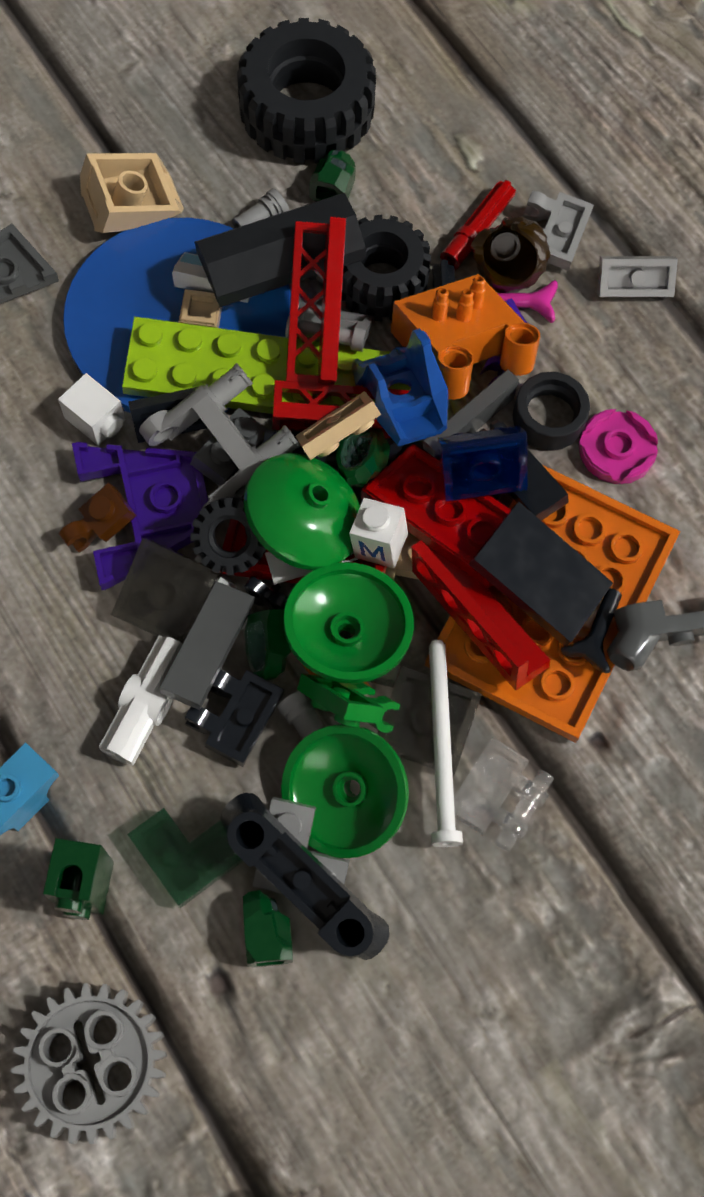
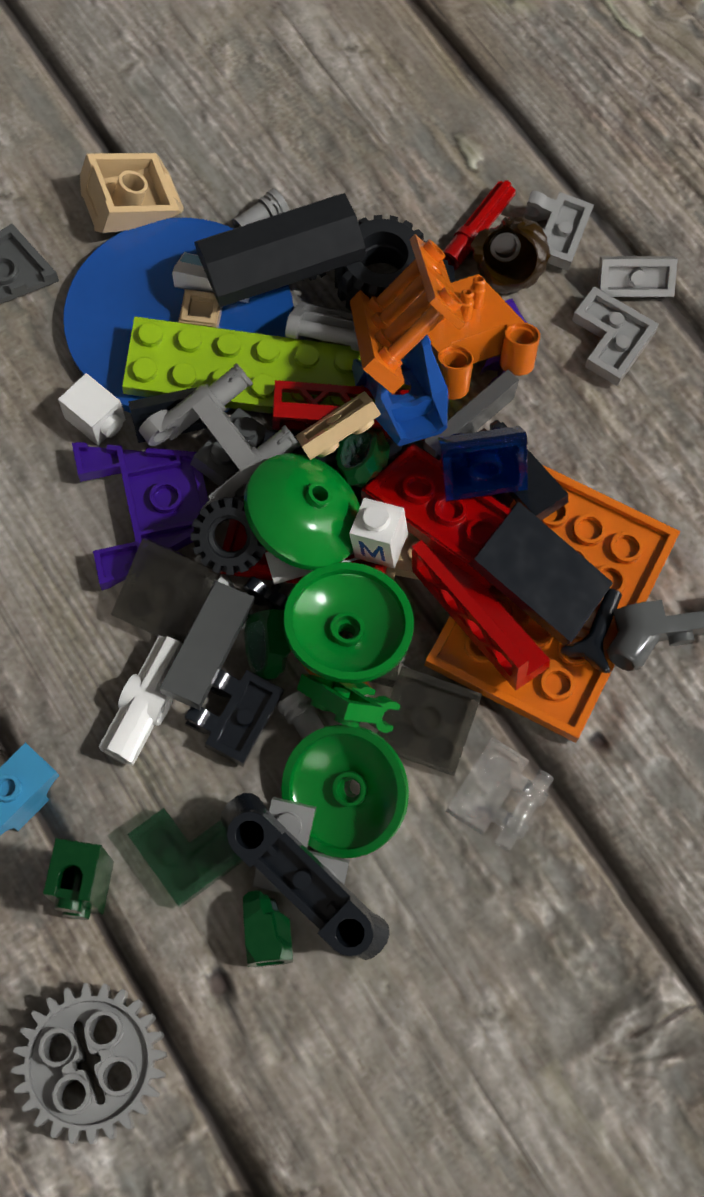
(103, 517): reddish brown plate -> none
(314, 55): black tyre -> none
(331, 300): red fence -> none
(332, 176): dark green rock -> none
(404, 314): none -> orange fence
(447, 834): white bar -> none
(537, 300): dark pink piece -> none
(556, 385): black tyre -> none
(618, 446): dark pink tile -> none
(622, 334): none -> light grey plate

